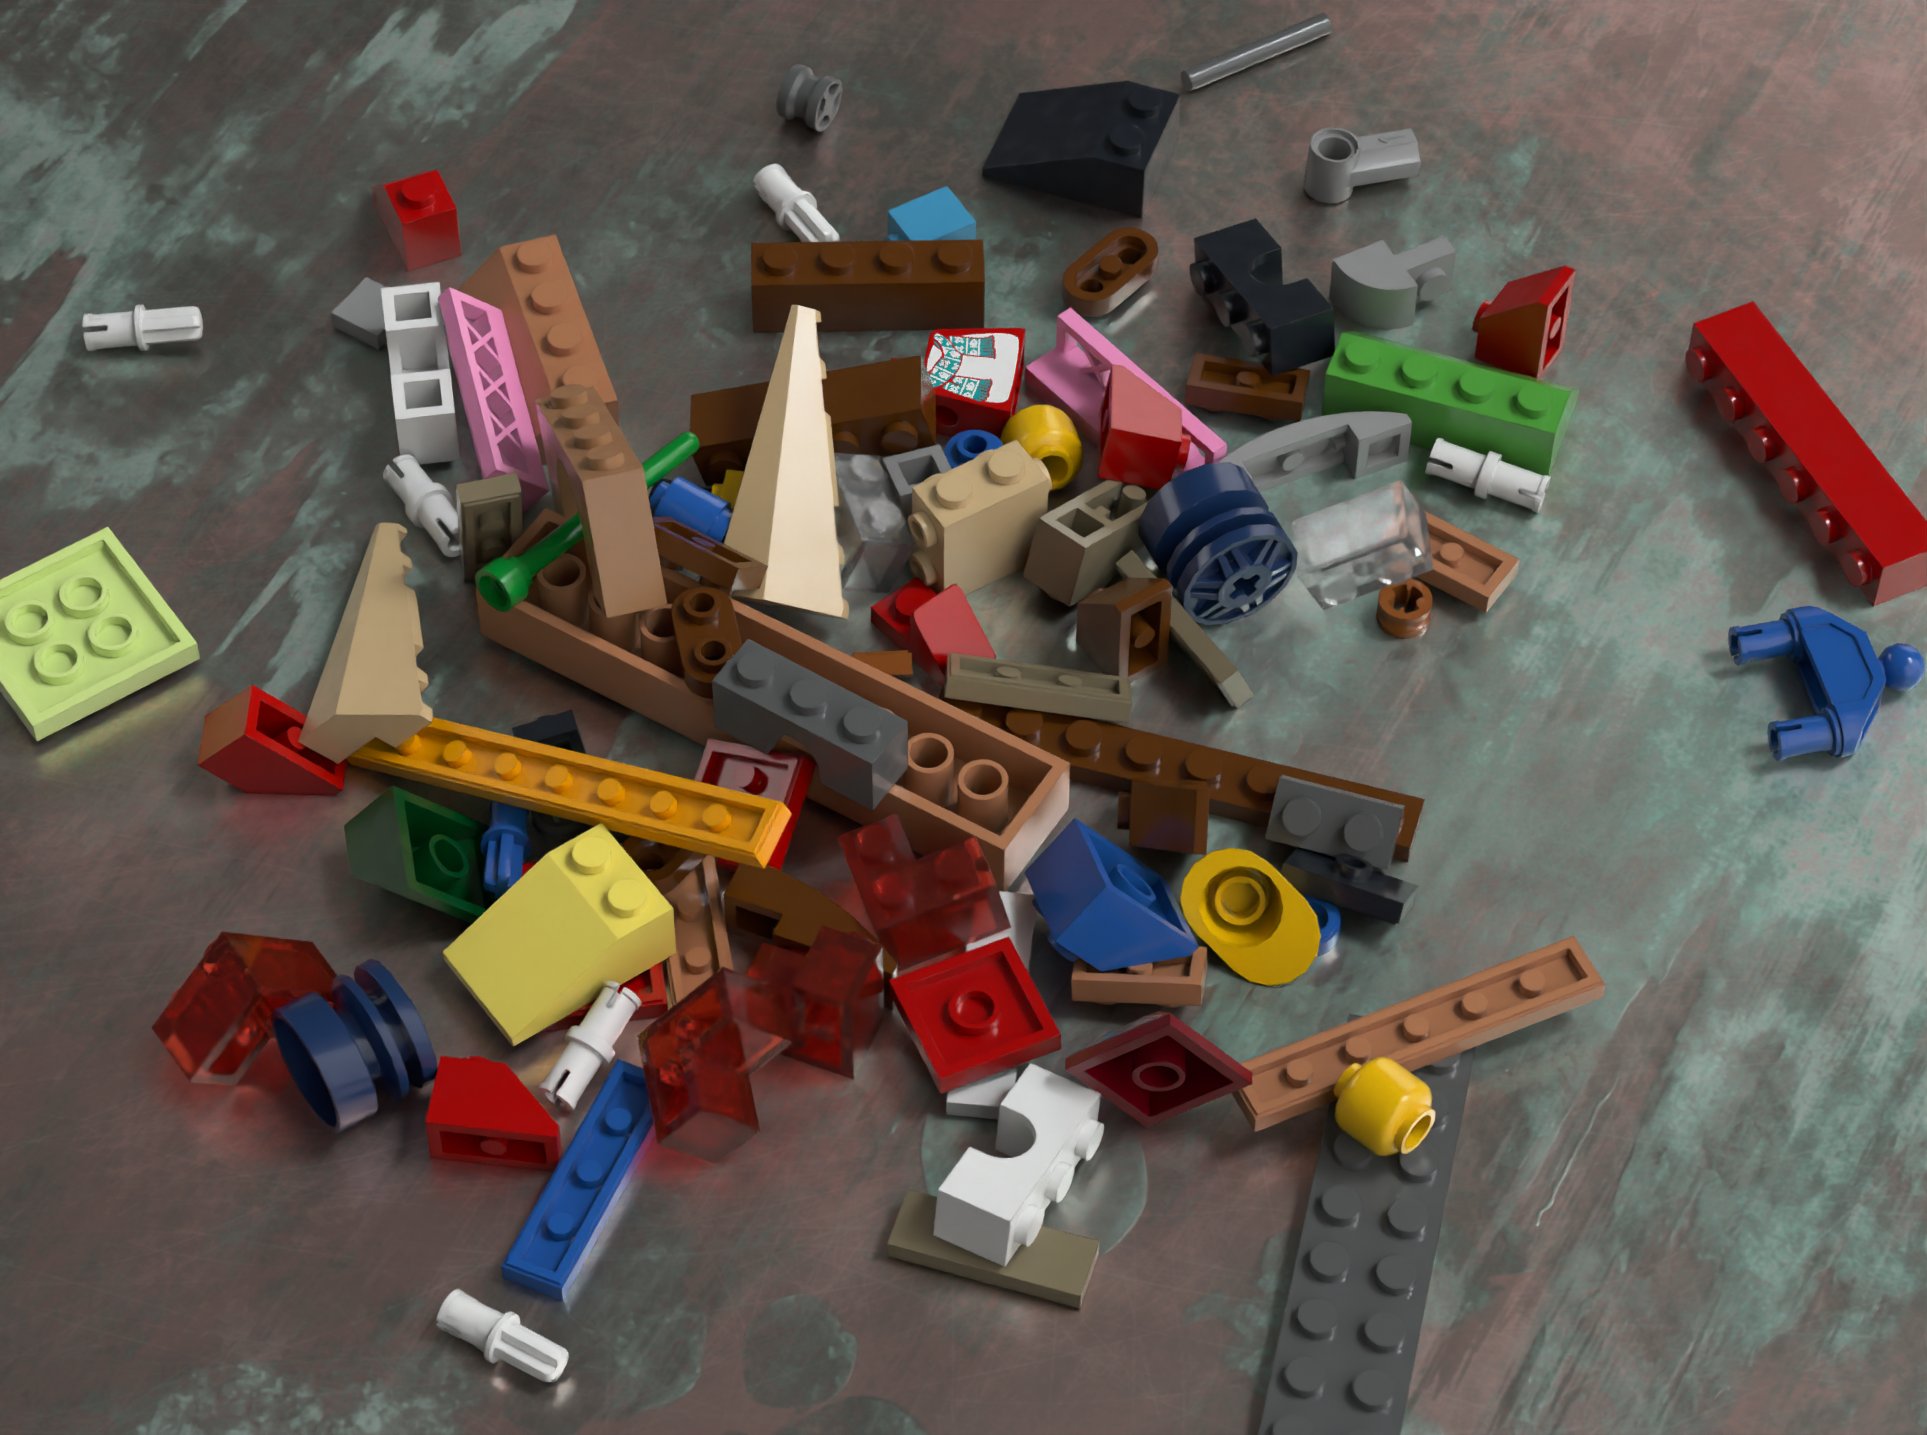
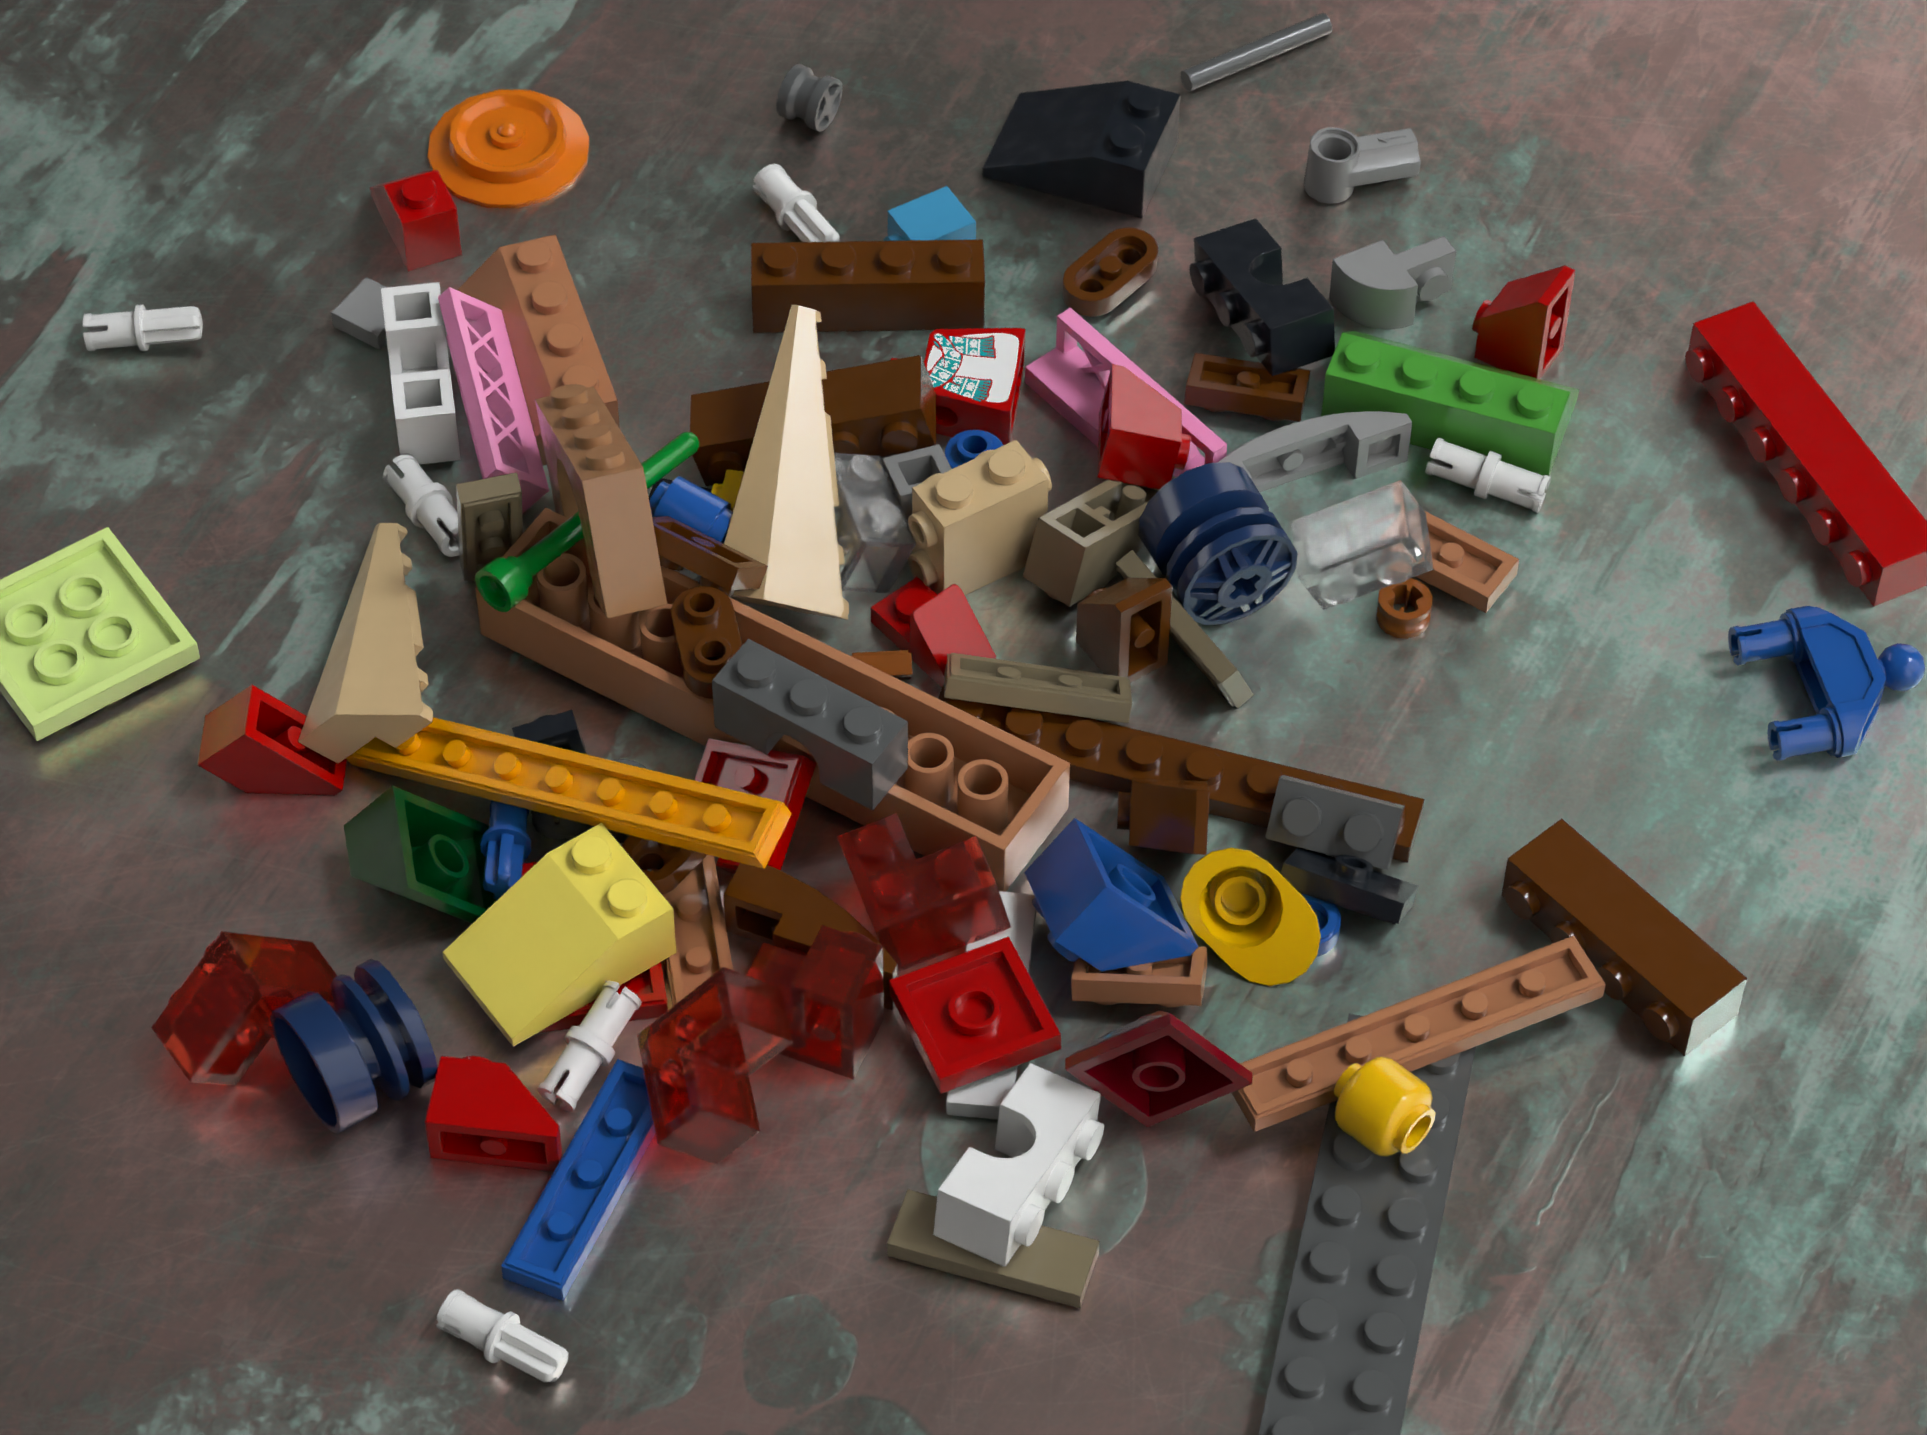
(508, 148): none -> orange piece
(1049, 436): yellow head -> none
(1632, 940): none -> reddish brown brick

